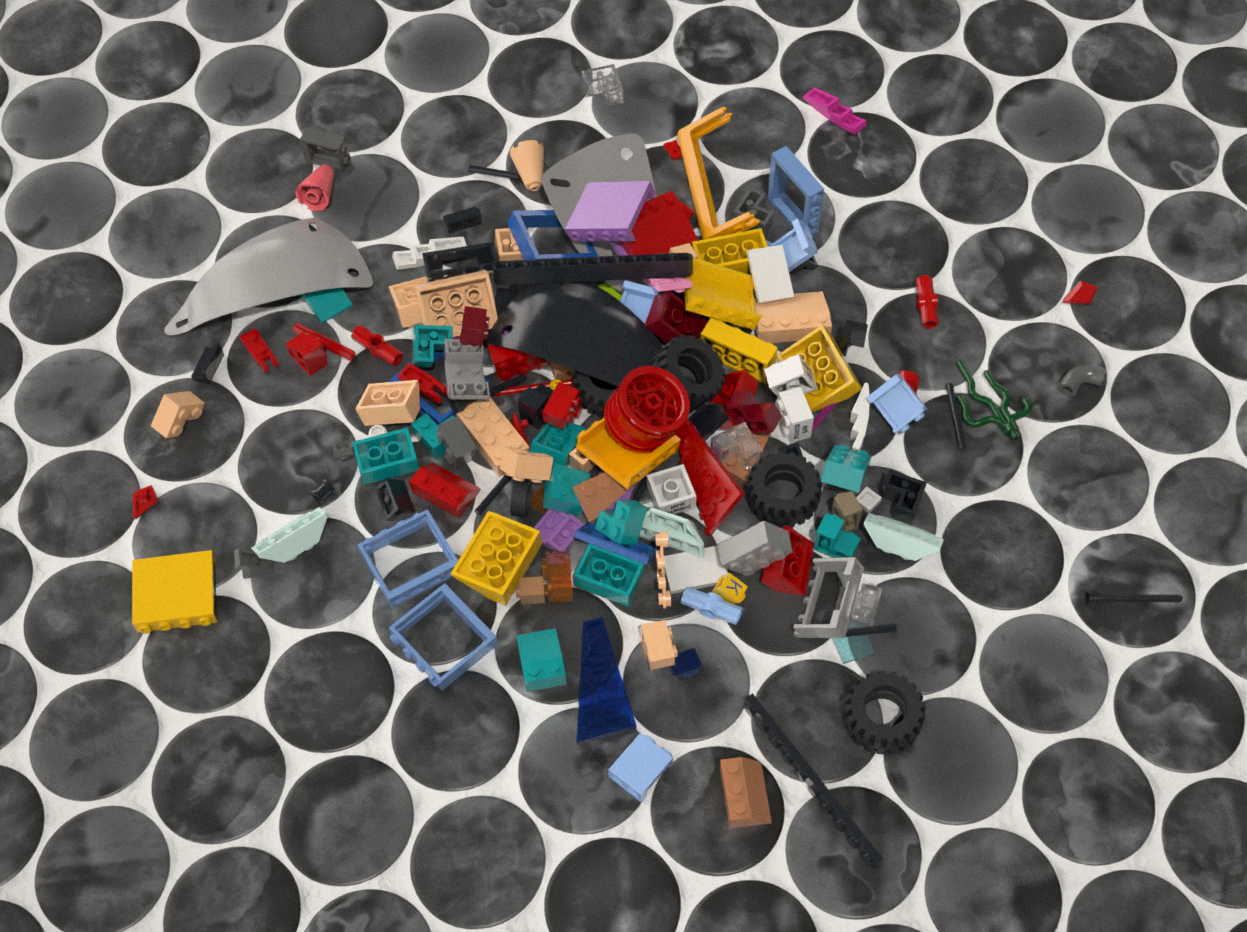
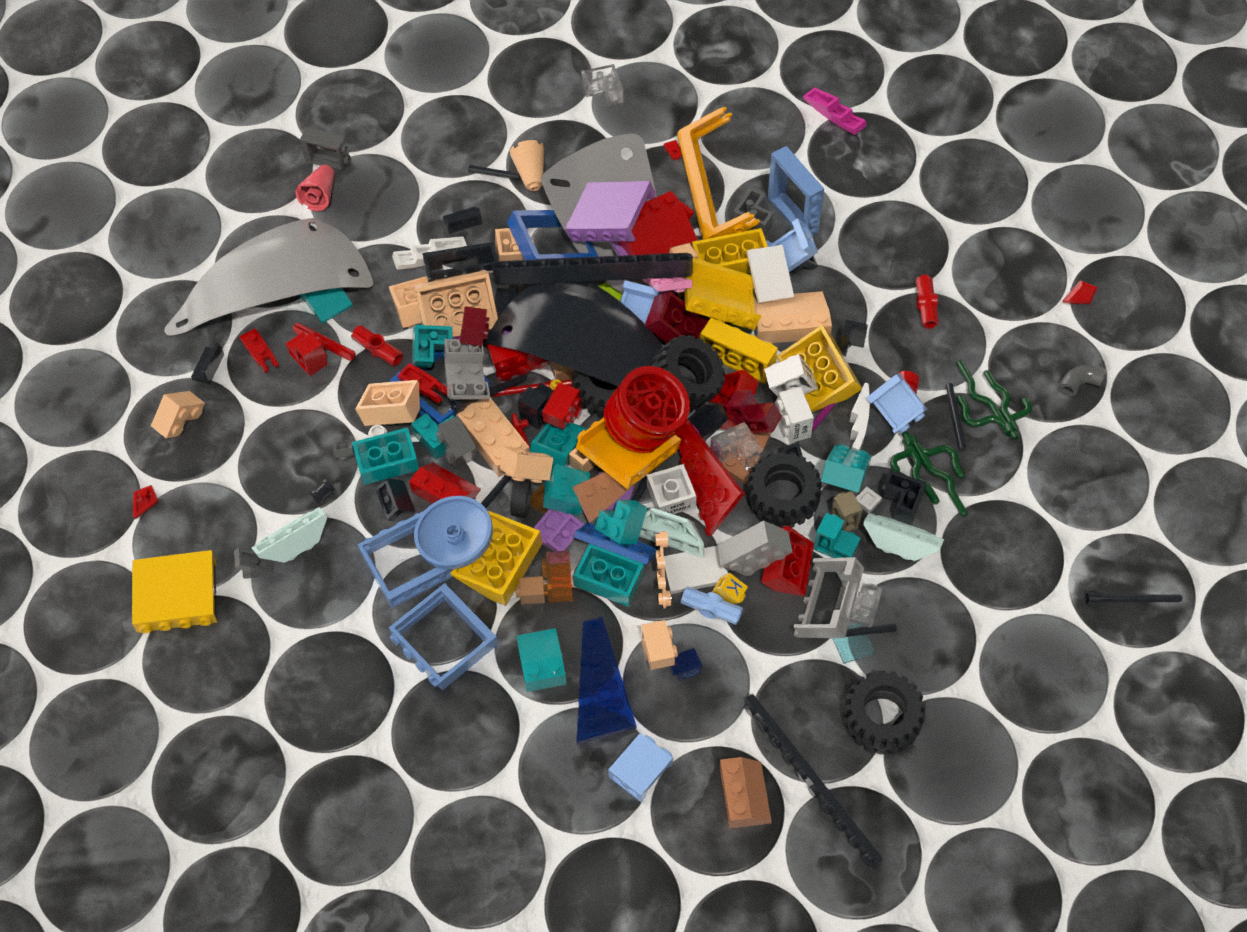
(453, 532): none -> medium blue dish
(919, 454): none -> dark green plant

